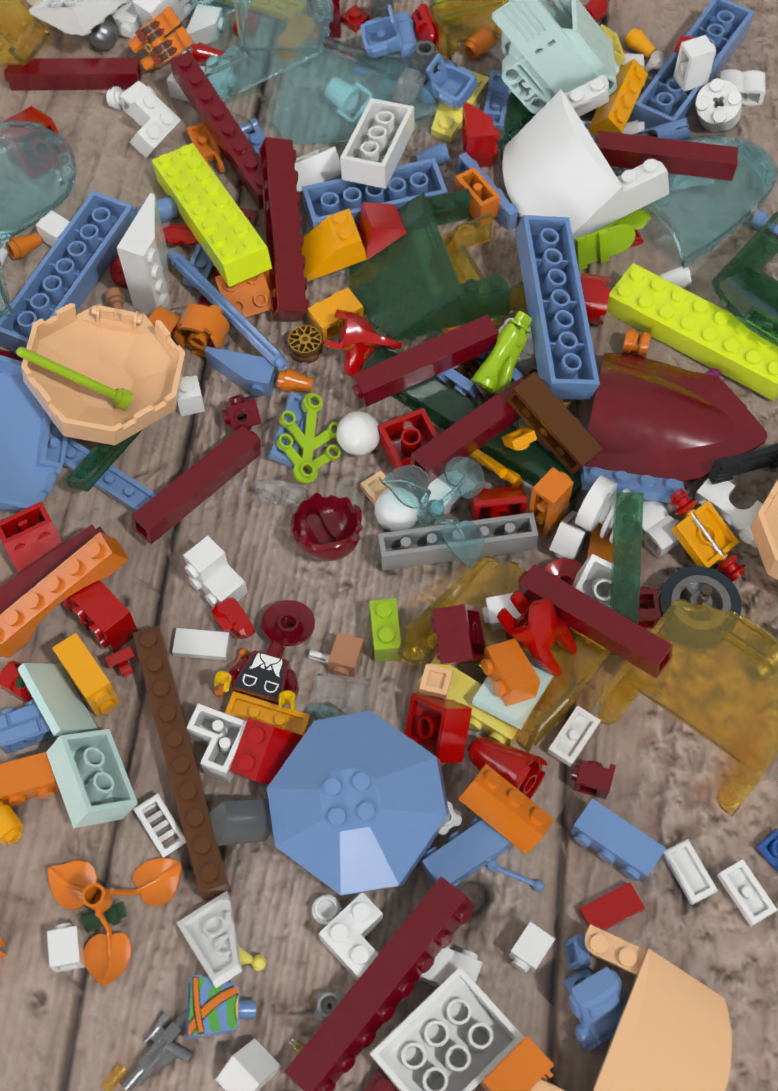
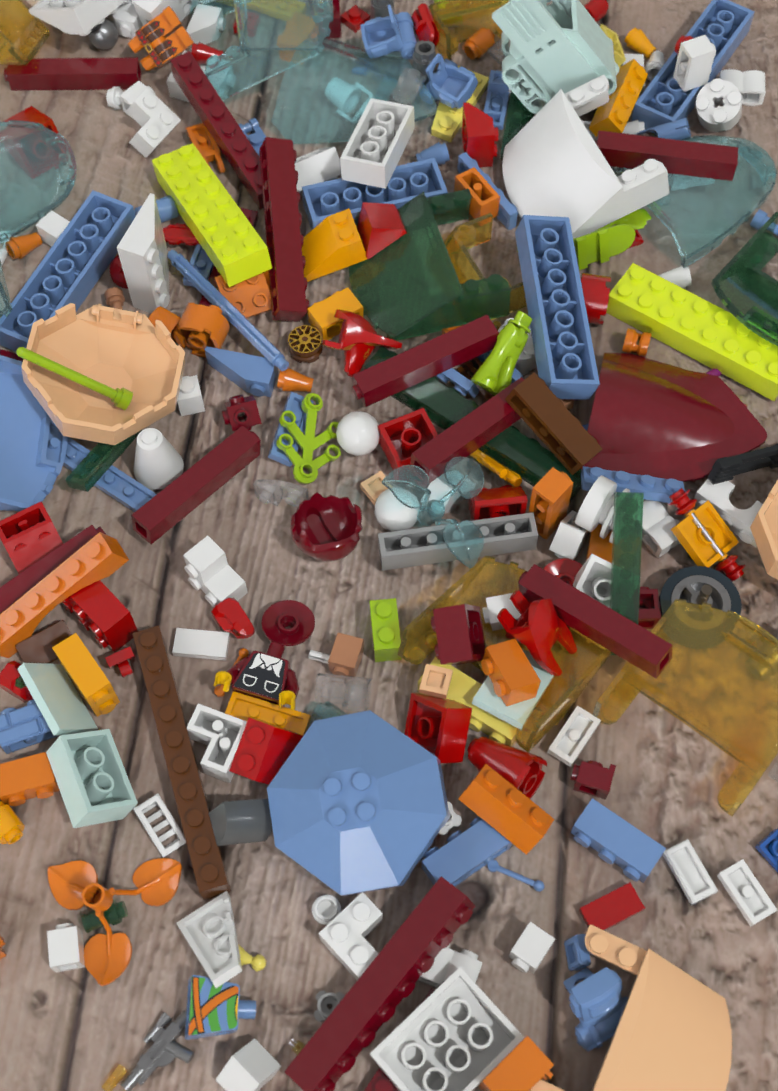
(39, 646): none -> reddish brown slope
(156, 460): none -> white cone
(519, 439): light orange plate -> none

